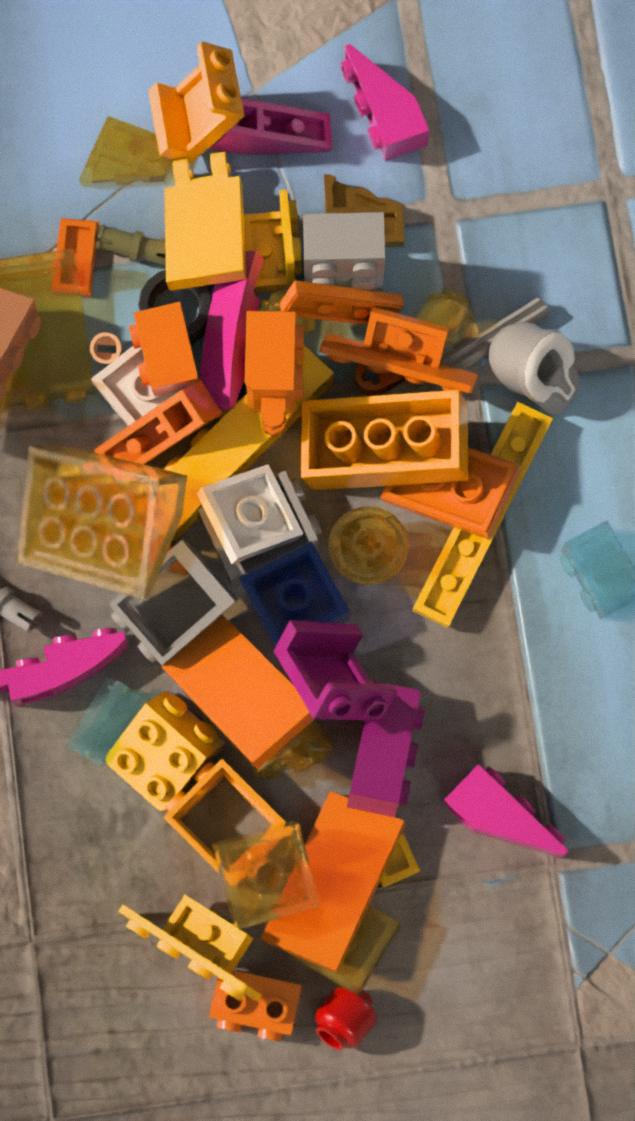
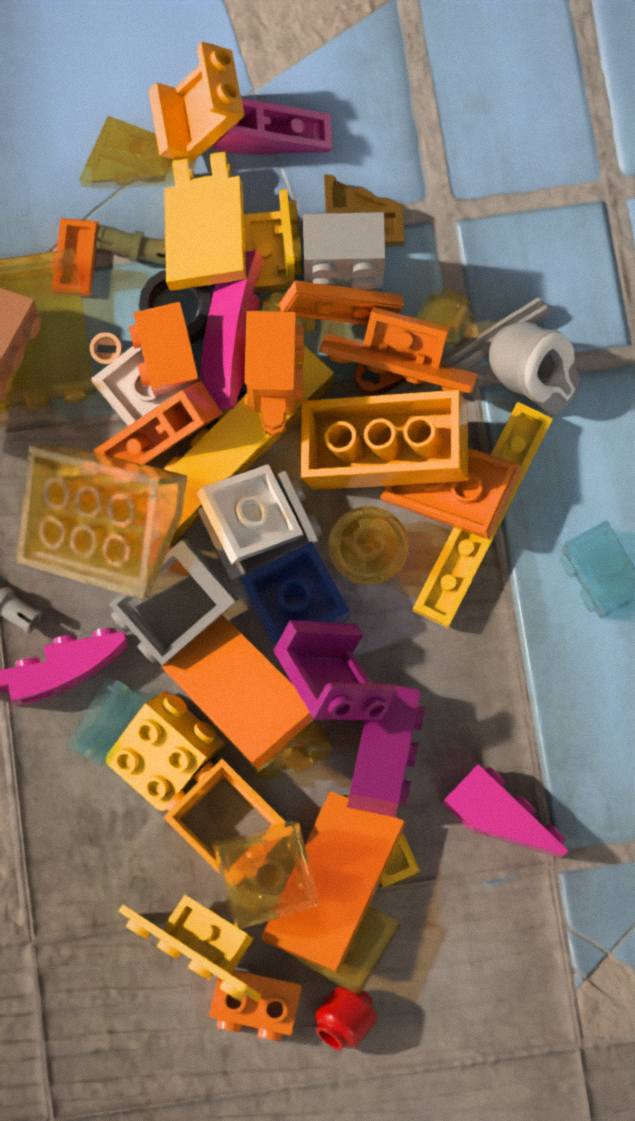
(390, 108): dark pink slope -> none

